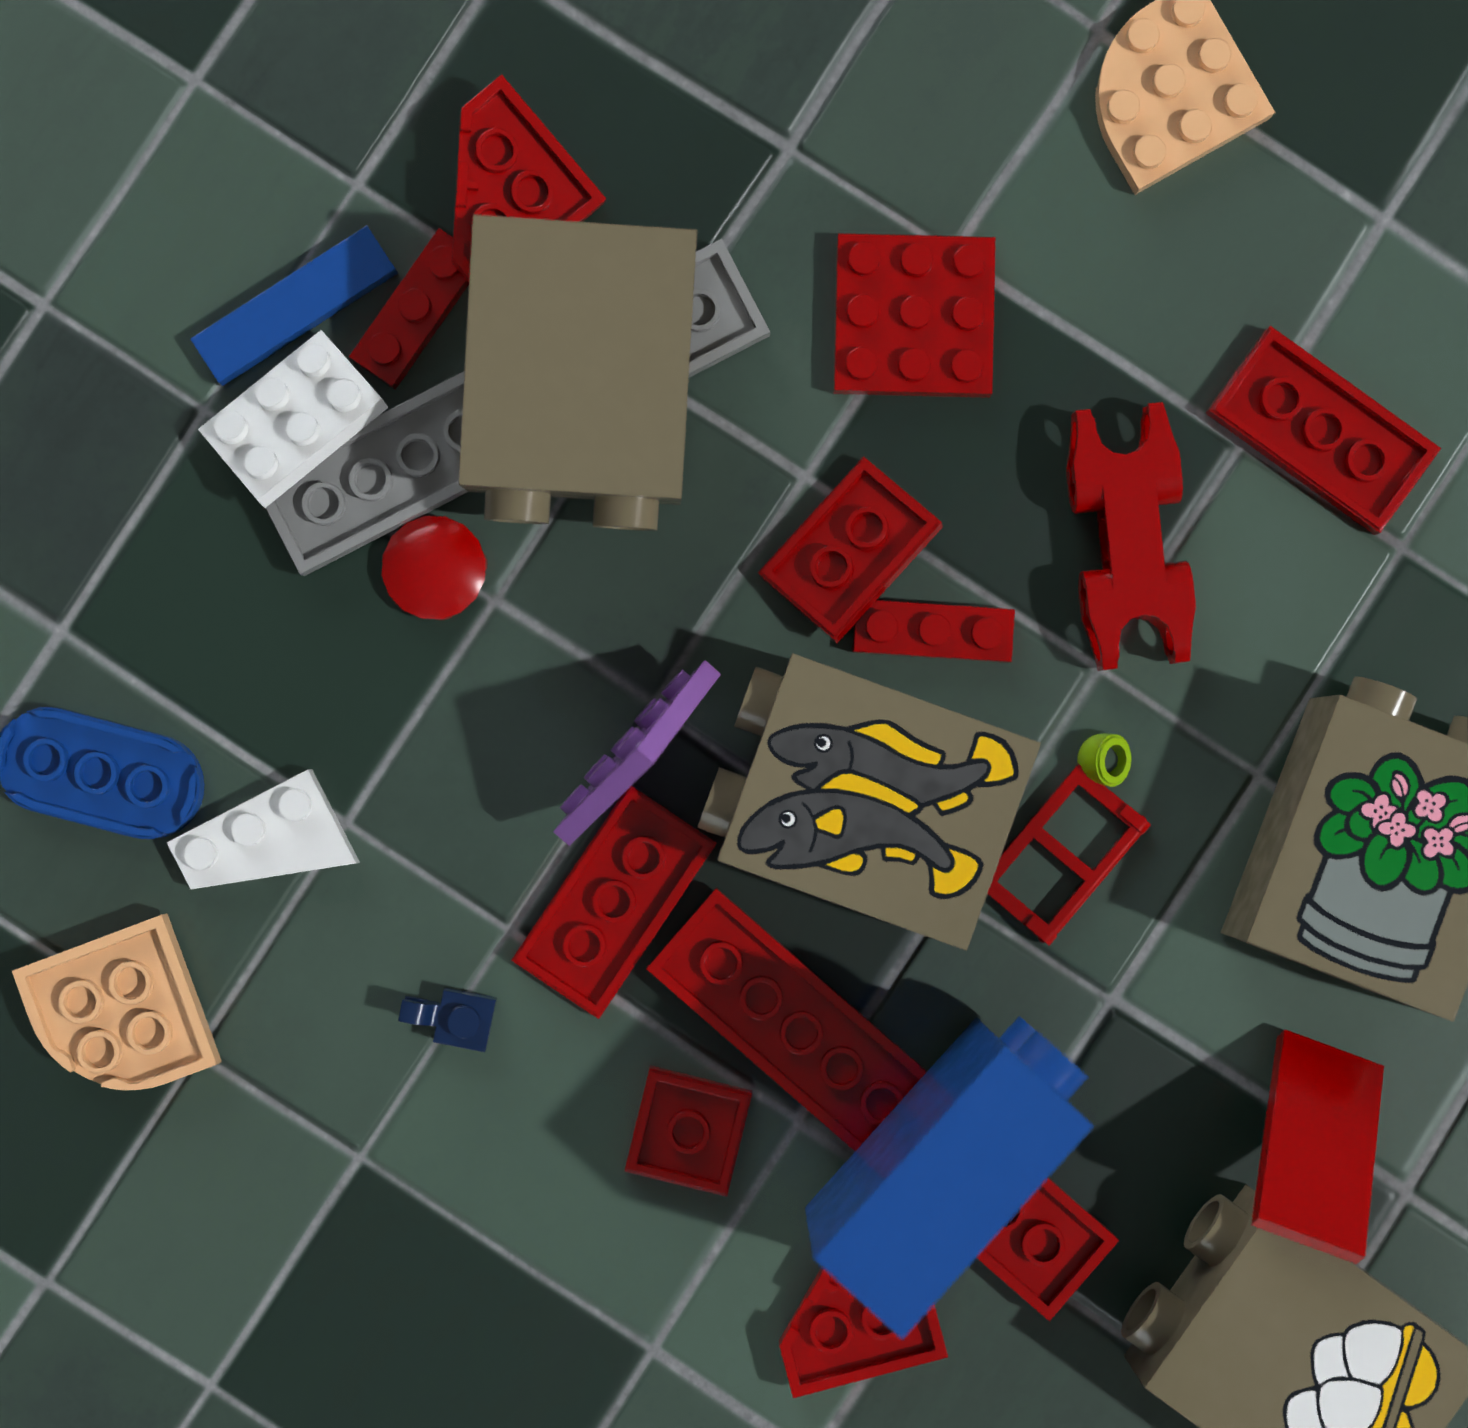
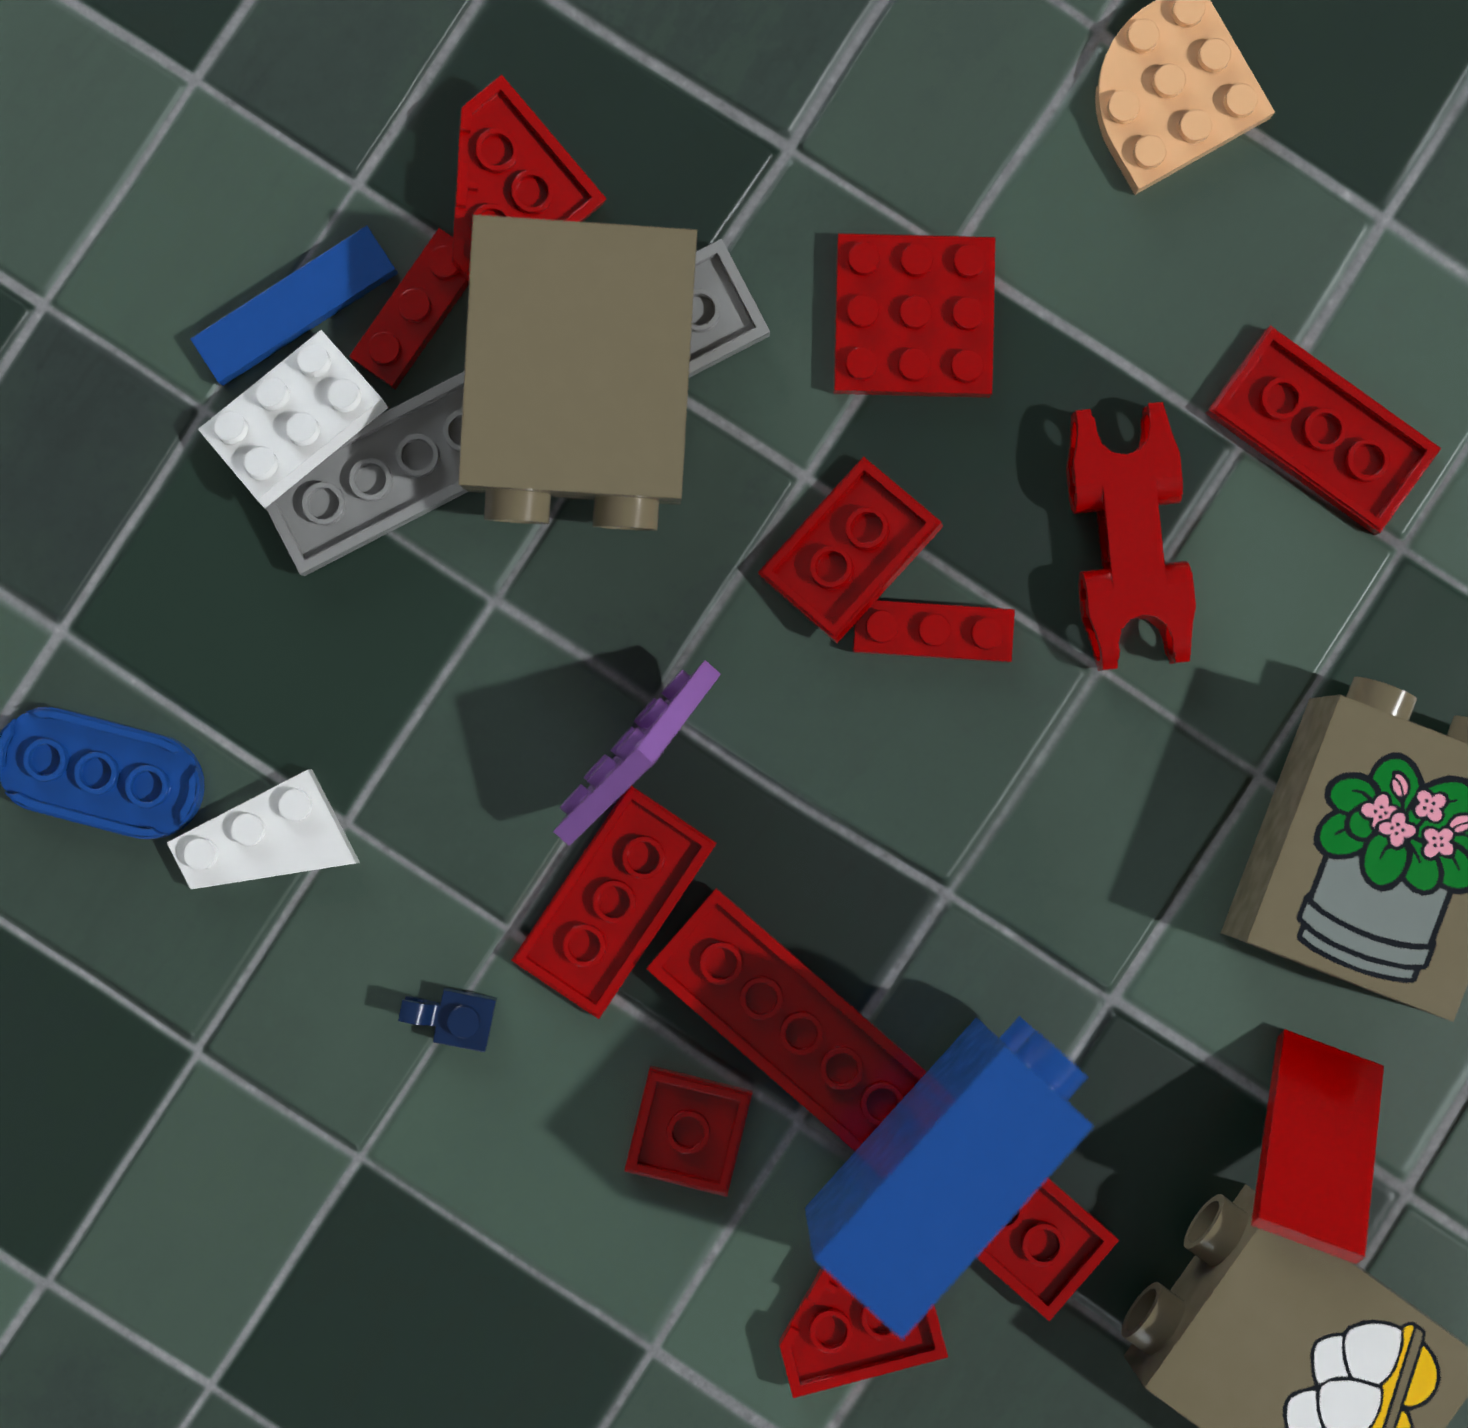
(120, 1009): light nougat plate -> none
(433, 567): red dish -> none
(870, 798): brick -> none
(1092, 758): lime piece -> none
(1136, 824): red window -> none

